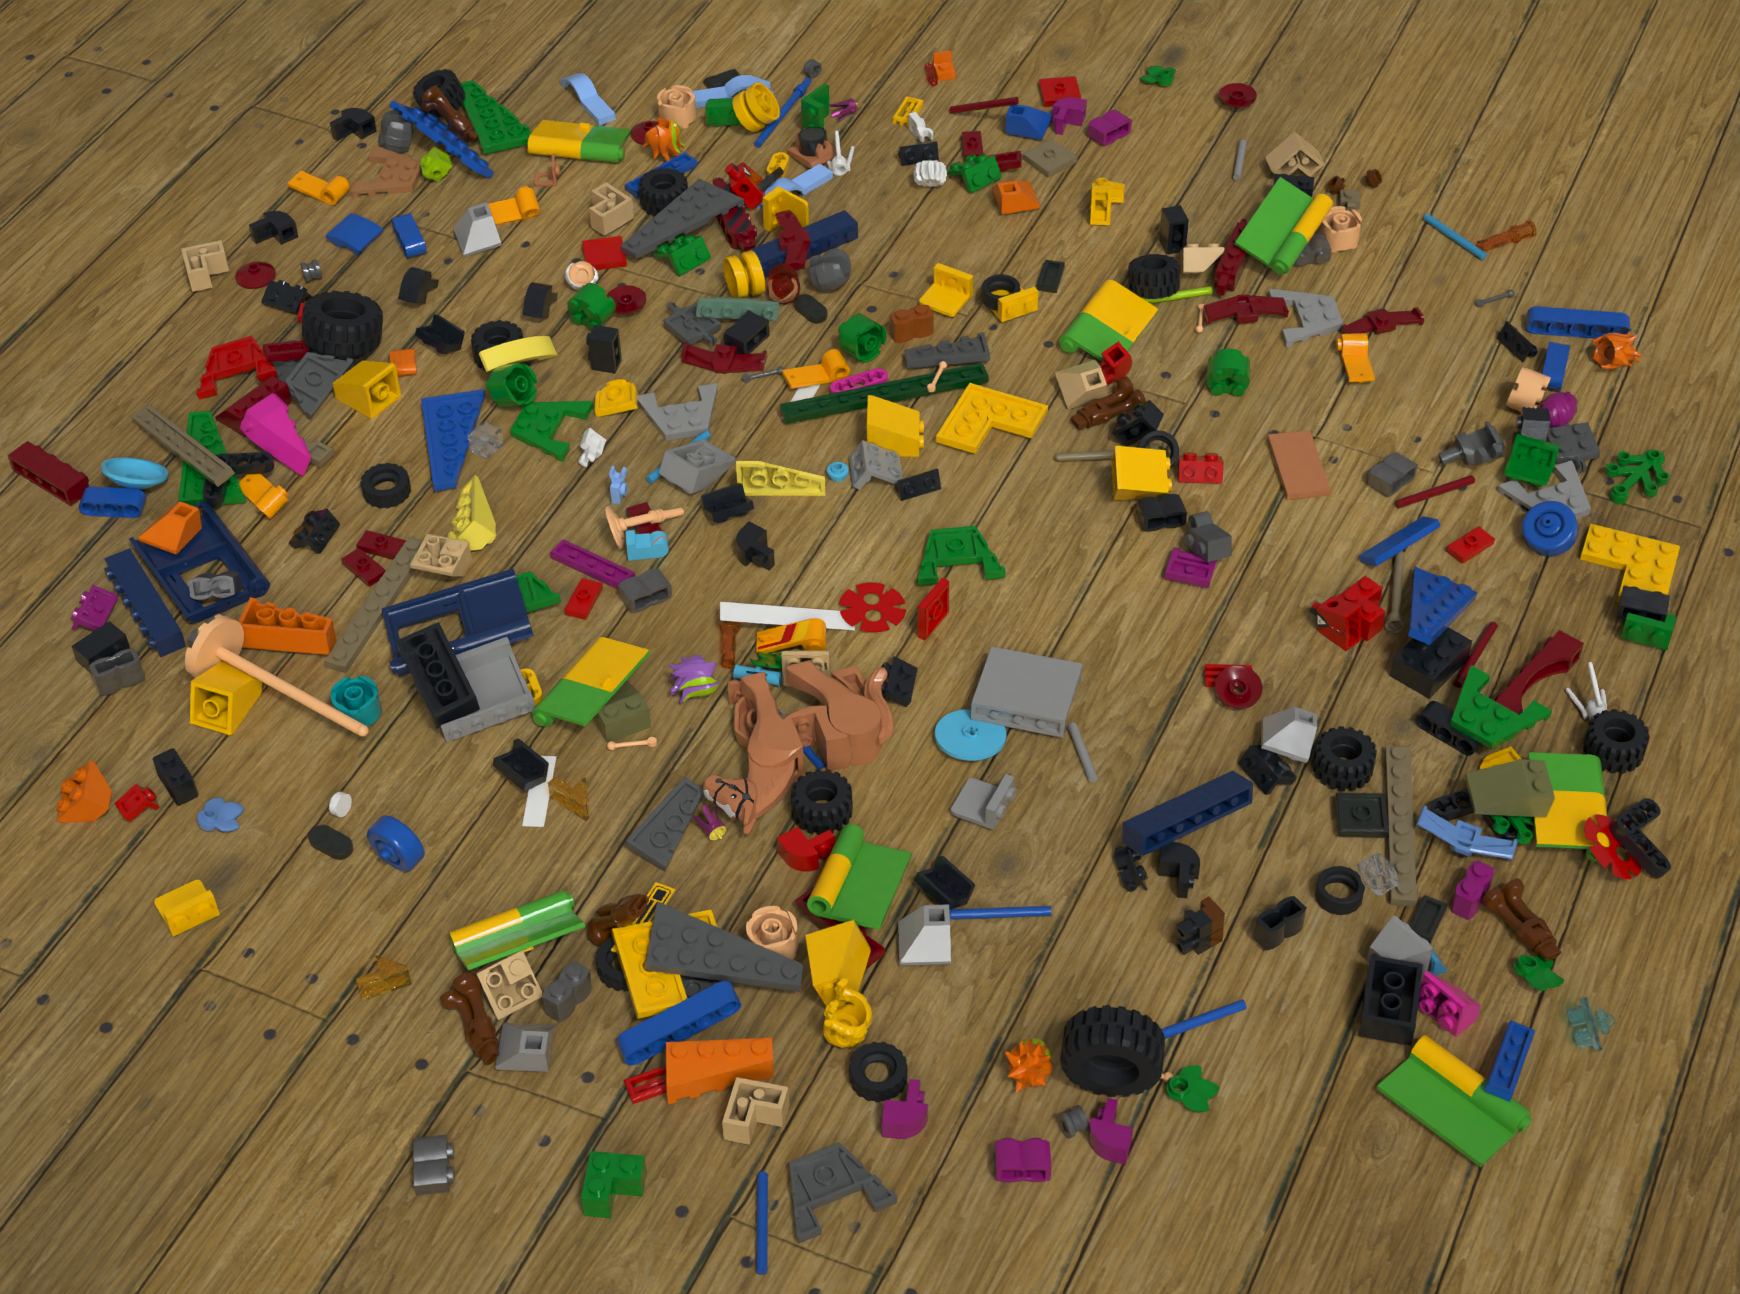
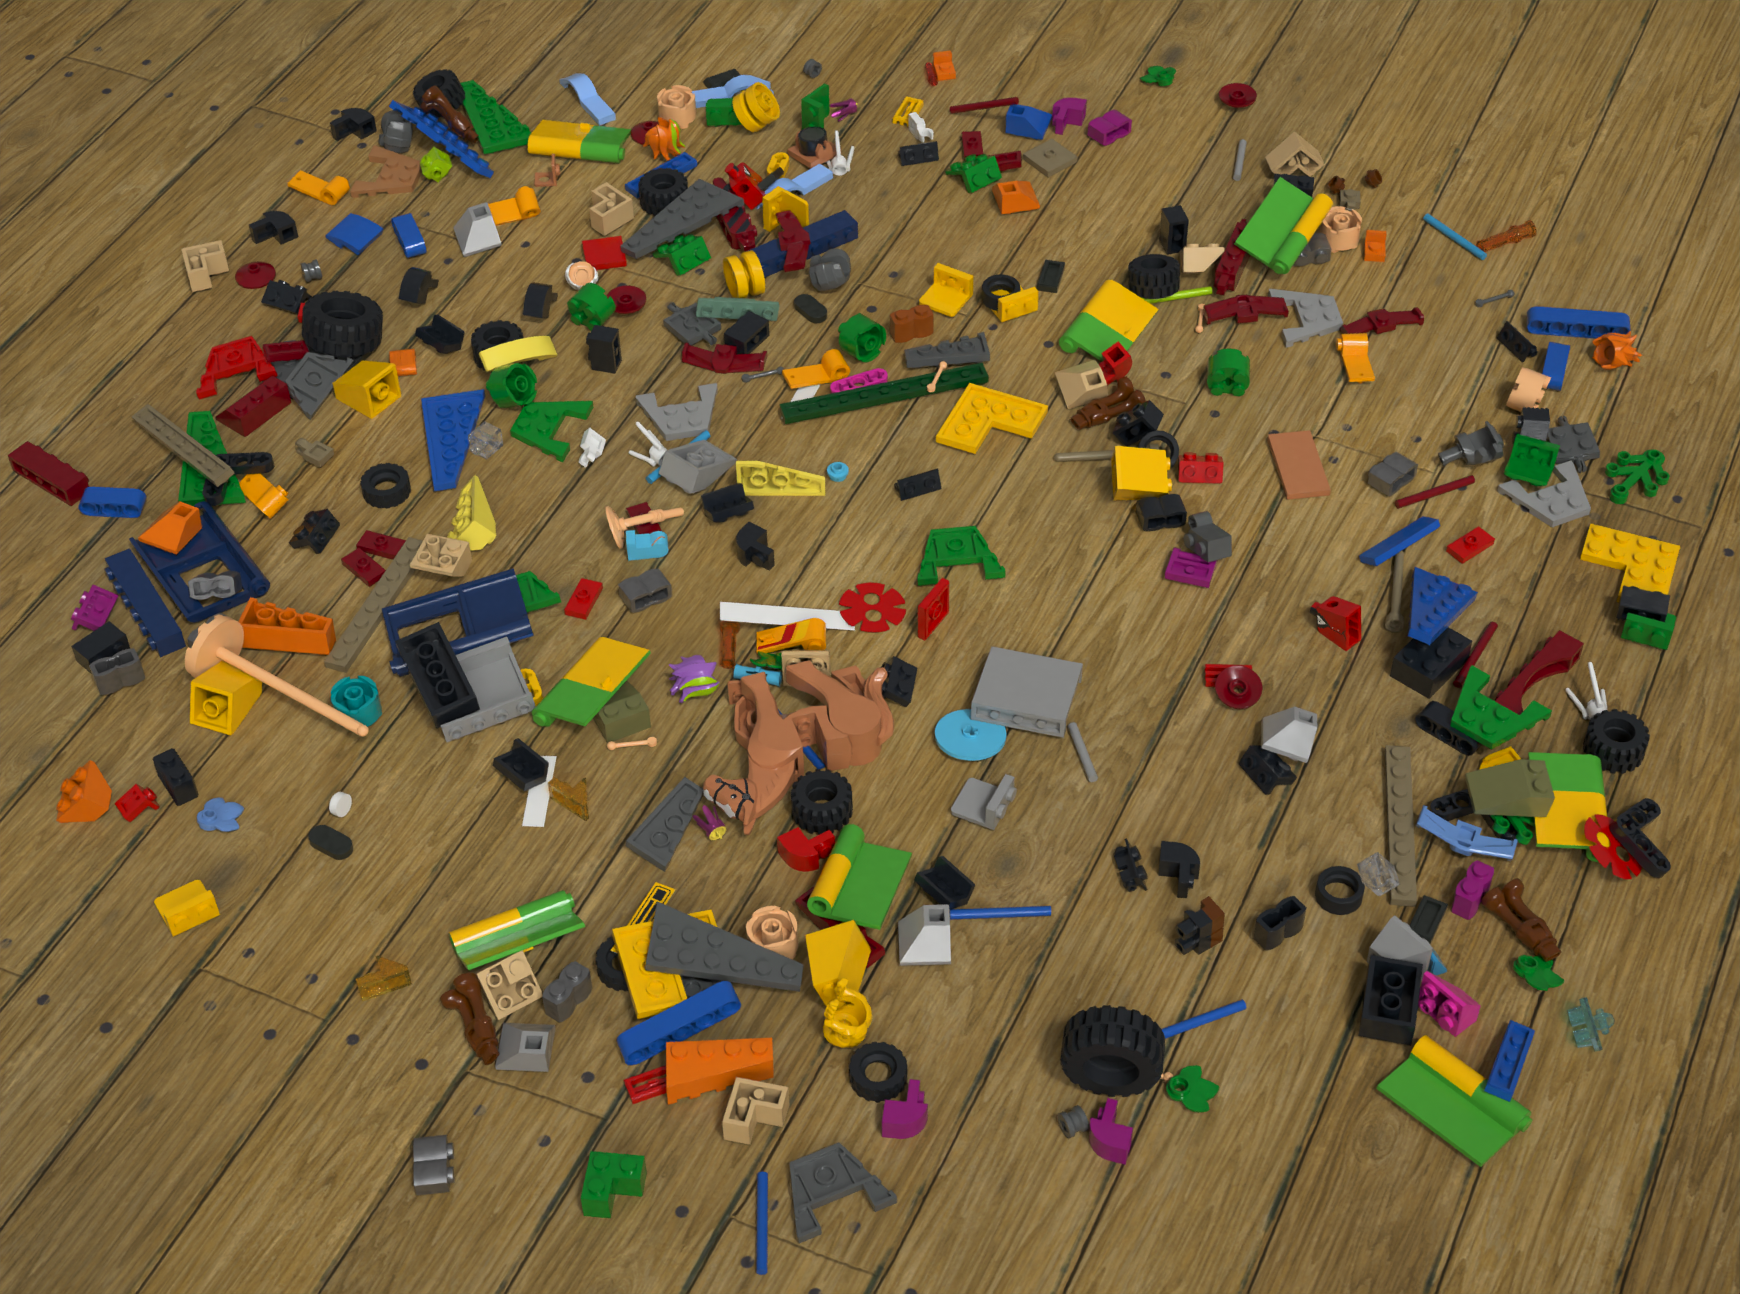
(134, 472): medium azure dish -> none
(273, 431): dark pink wedge -> none
(395, 843): blue wheel -> none
(590, 564): magenta tile -> none
(616, 398): yellow tile -> none
(616, 916): reddish brown piece -> none
(618, 486): light blue plate -> none
(656, 451): none -> white plant
(783, 284): clear red piece -> none
(798, 92): blue bar -> none
(874, 461): light grey bracket -> none
(894, 427): yellow slope -> none
(930, 173): white gear -> none
(1022, 1160): magenta brick -> none
(1029, 1063): orange hair -> none
(1058, 88): red plate -> none
(1102, 195): yellow tile -> none
(1187, 813): dark blue brick -> none
(1344, 744): black tyre -> none
(1361, 815): pearl dark grey plate -> none
(1368, 596): red brick -> none
(1375, 246): none -> orange bracket
(1550, 528): blue wheel -> none
(1561, 408): magenta hair -> none

